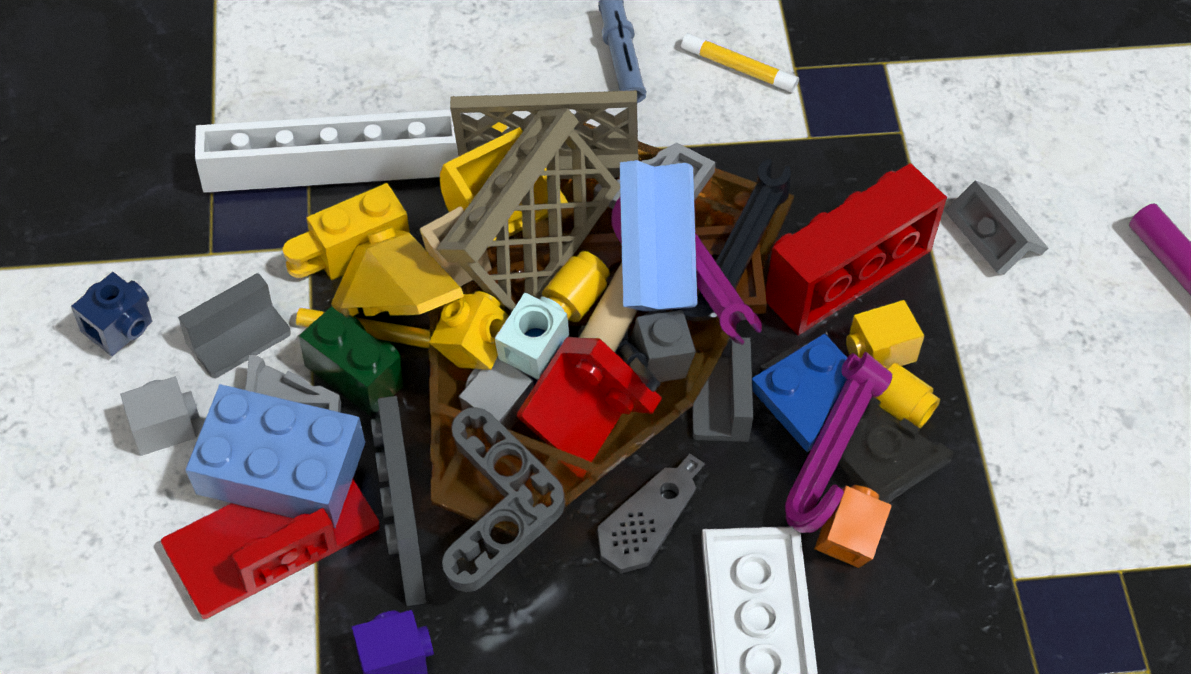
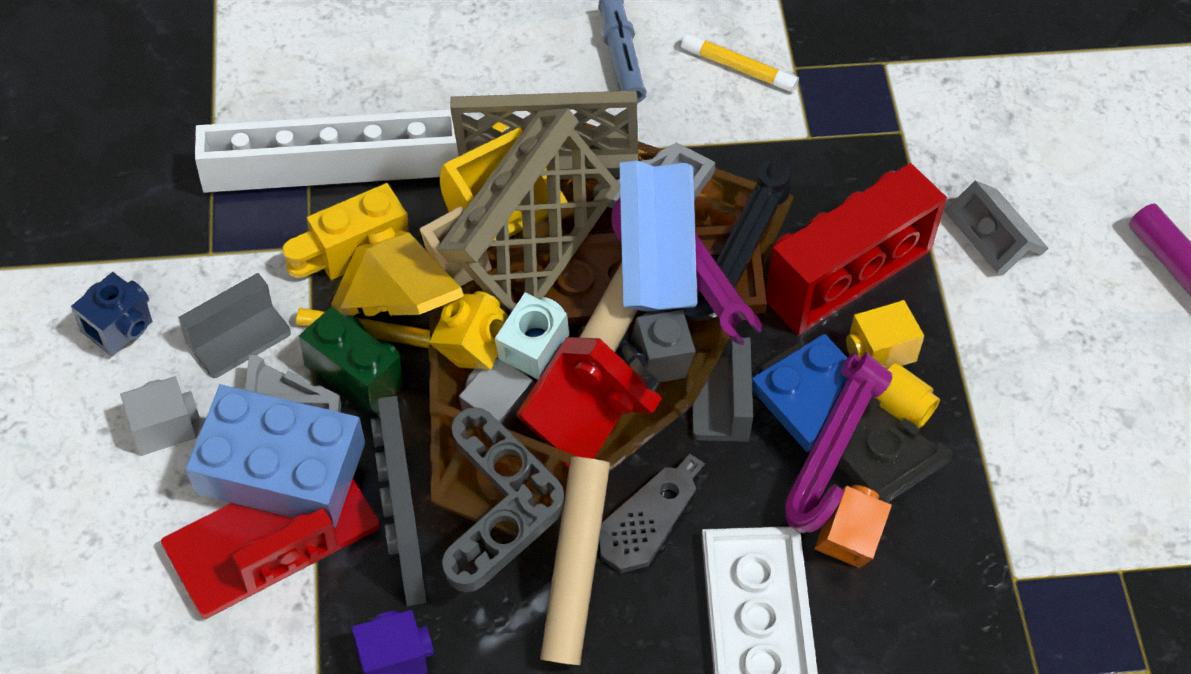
(575, 561): none -> tan piece
(578, 284): yellow brick -> none

